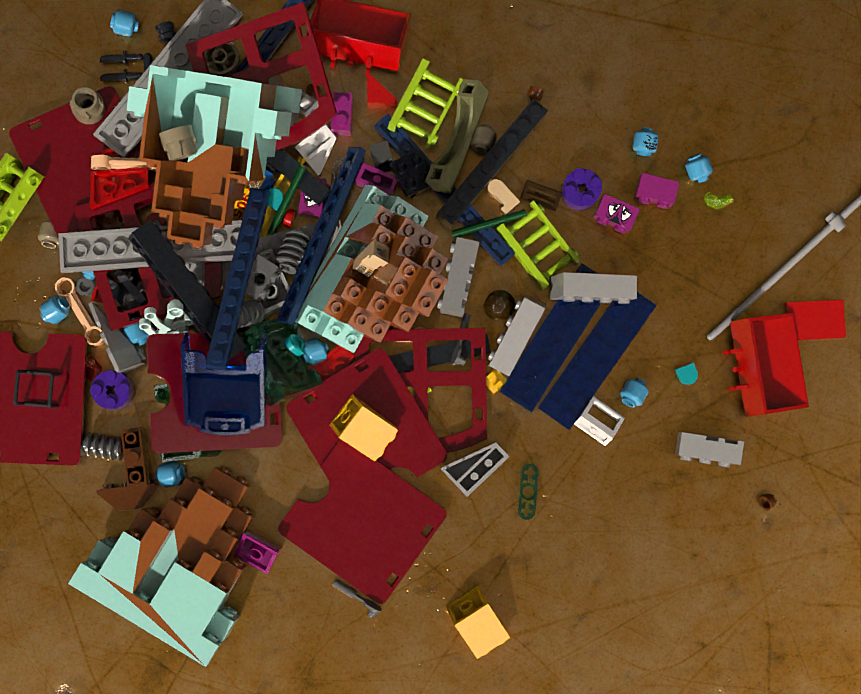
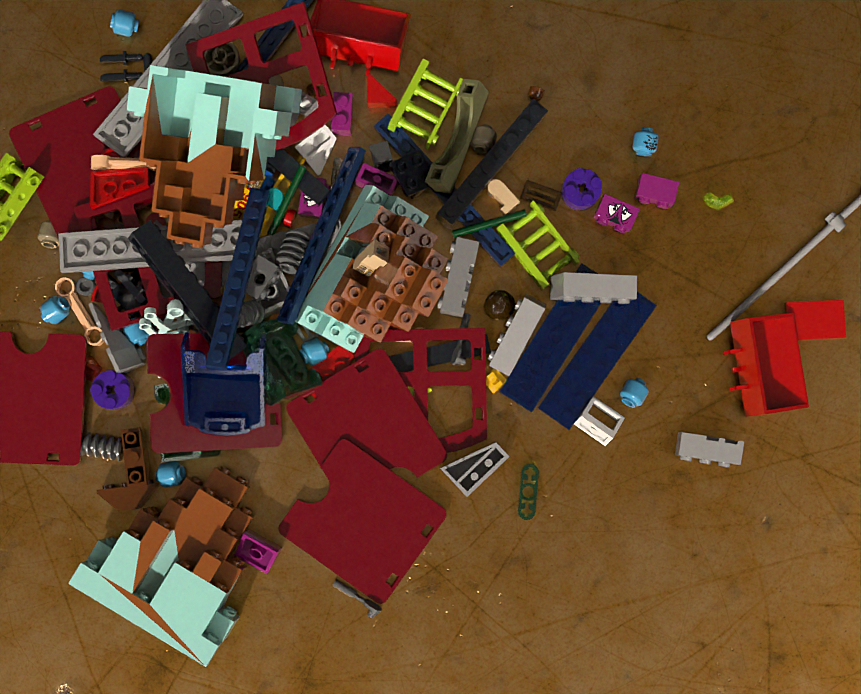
(49, 404): black piece -> none
(87, 96): dark tan piece -> none
(165, 31): black wheel -> none
(179, 142): dark tan piece -> none
(295, 344): teal tile -> none
(363, 428): yellow slope -> none
(477, 622): yellow slope -> none
(687, 374): teal tile -> none
(698, 167): dark azure head -> none
(764, 504): reddish brown hinge -> none

